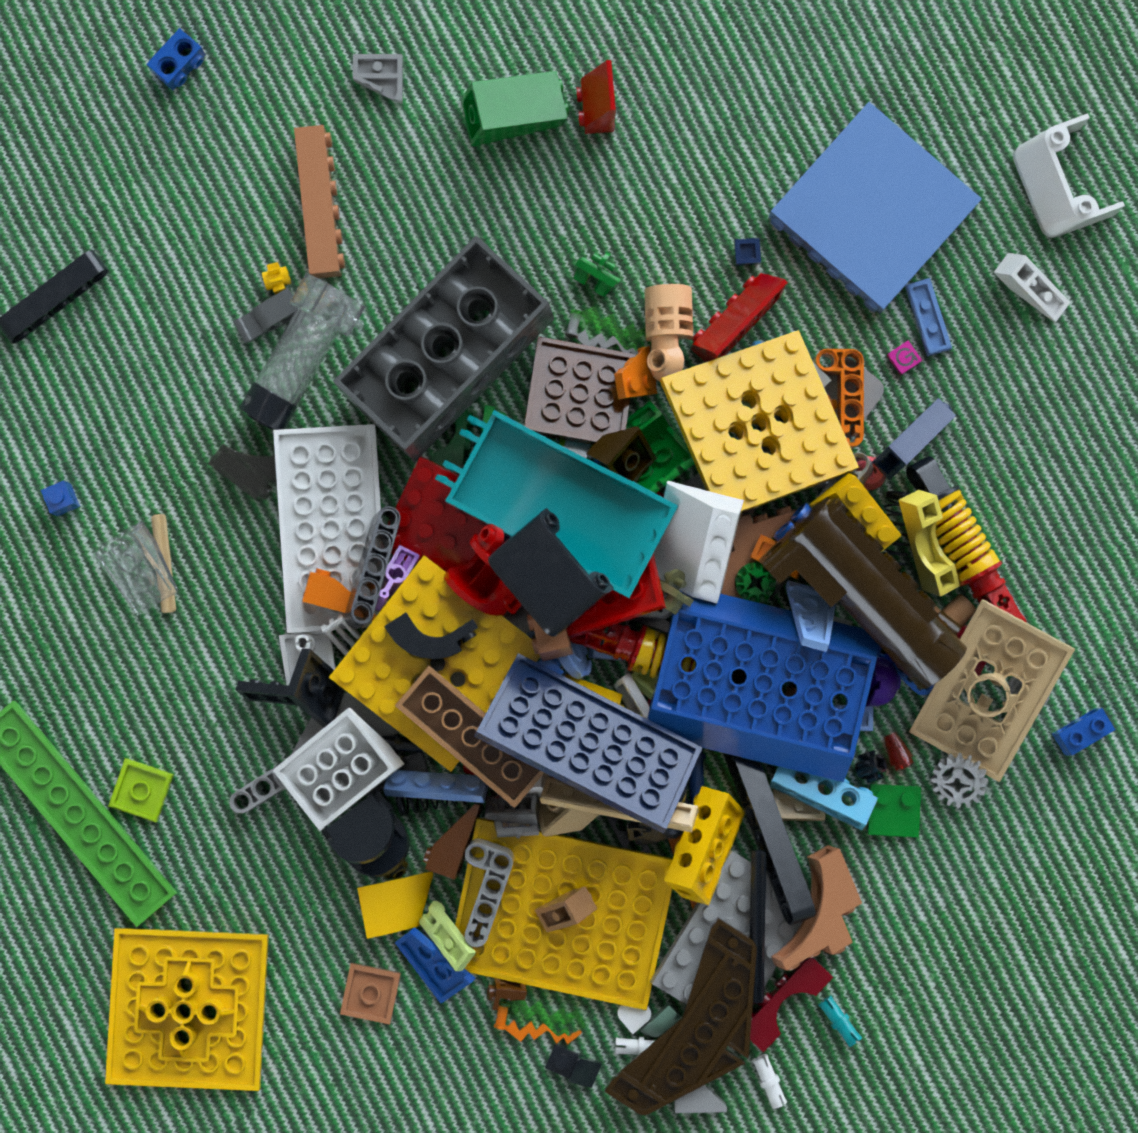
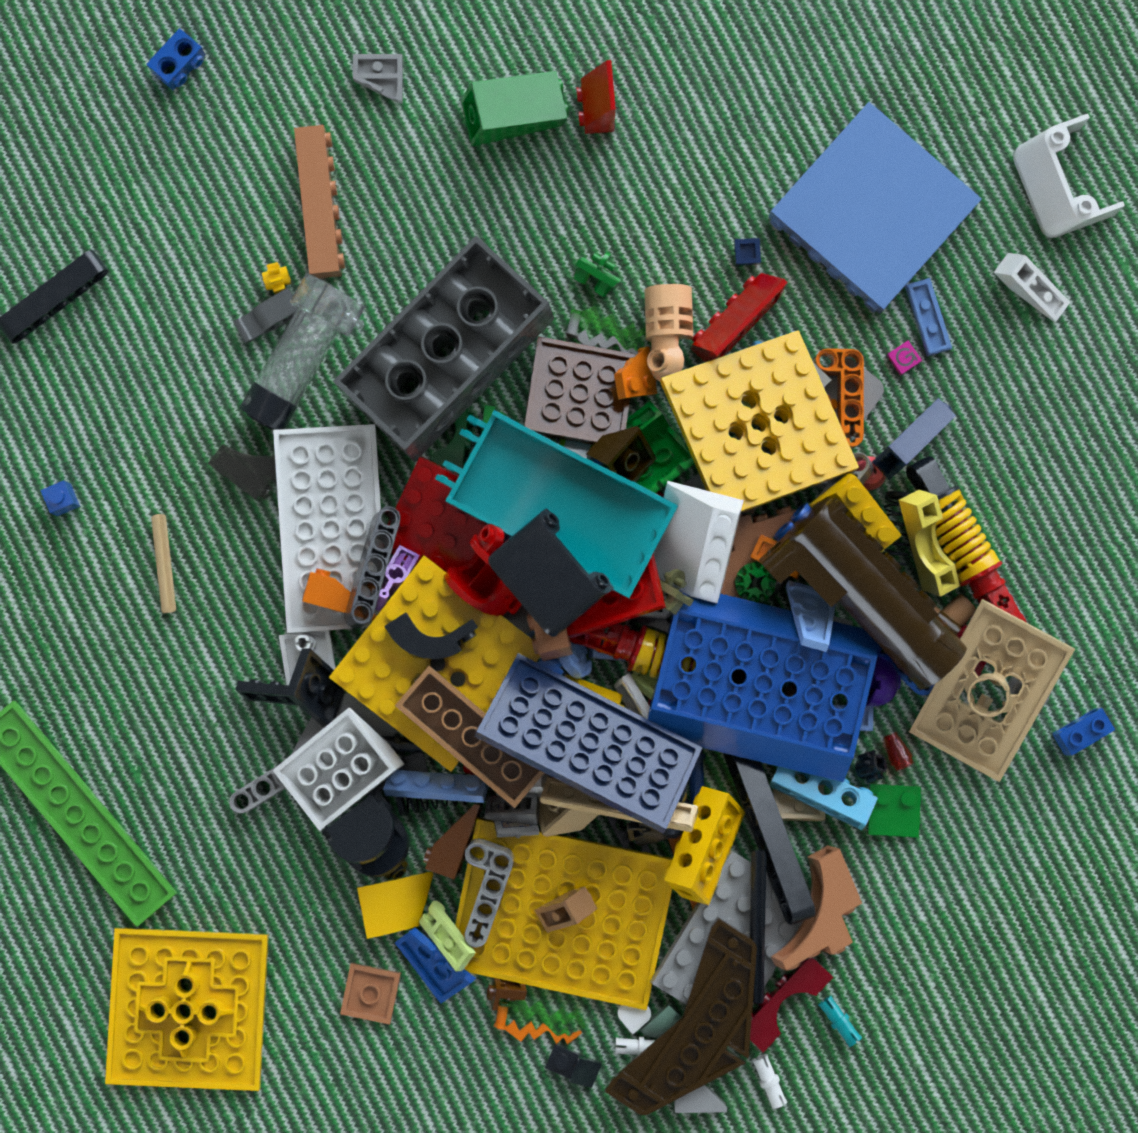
(137, 567): clear slope -> none
(141, 790): lime tile -> none
(335, 625): white tile -> none
(969, 777): light grey gear -> none

